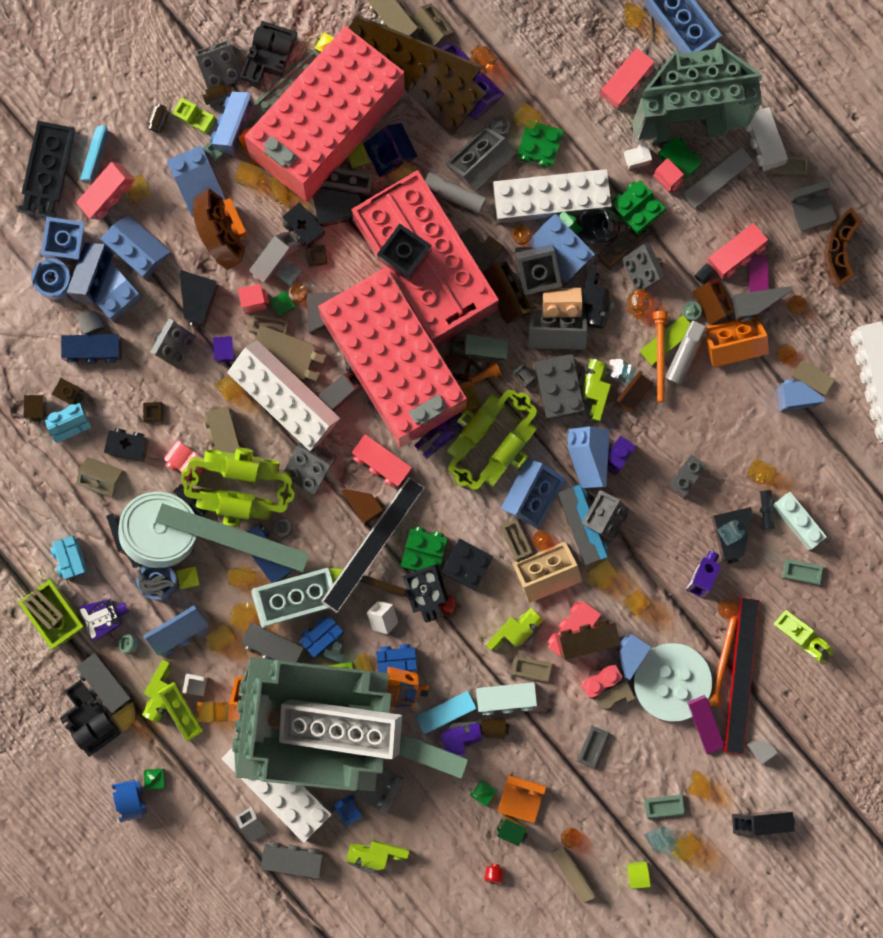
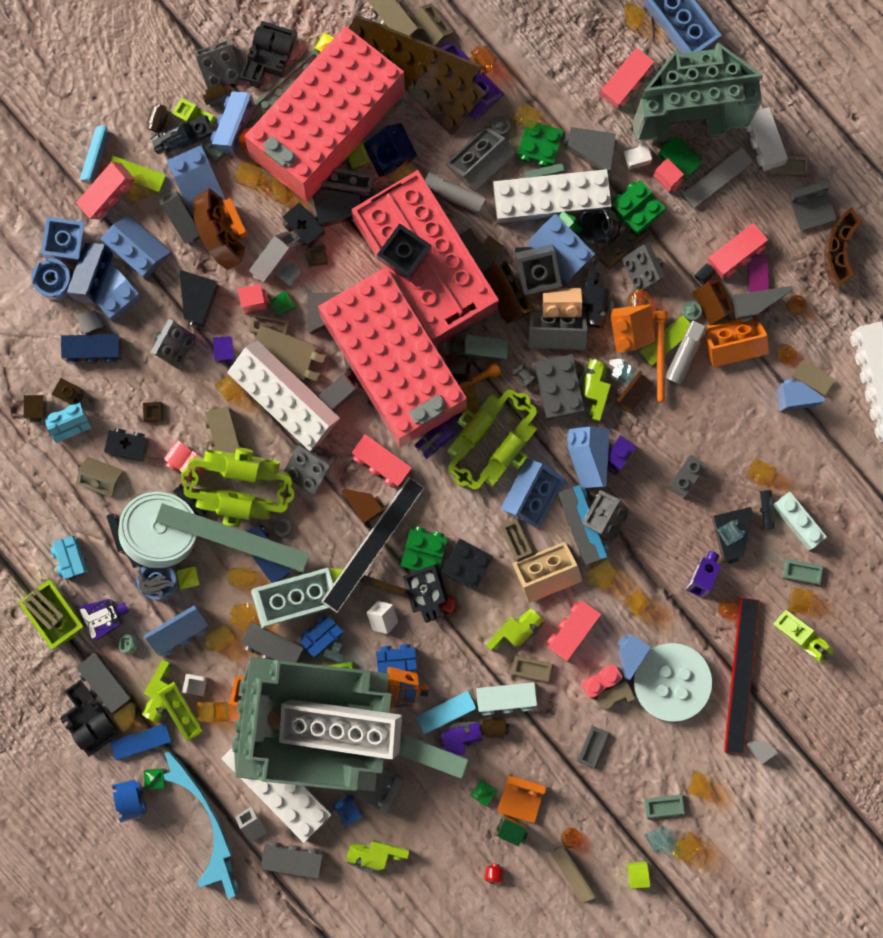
(46, 168): black hinge -> none
(141, 741): none -> blue tile
(153, 178): none -> lime tile
(179, 217): none -> dark grey slope
(182, 135): none -> black plate
(218, 867): none -> medium azure slope
(298, 293): clear orange tile -> none
(365, 662): clear yellow brick -> none
(521, 234): clear orange tile -> none
(541, 540): clear orange tile -> none
(545, 171): none -> sand green tile
(588, 639): dark brown brick -> none
(591, 146): none -> dark grey slope
(632, 327): none -> orange slope
(705, 724): magenta tile -> none
(714, 698): orange piece -> none
(763, 823): black slope -> none
(799, 600): none -> clear yellow brick

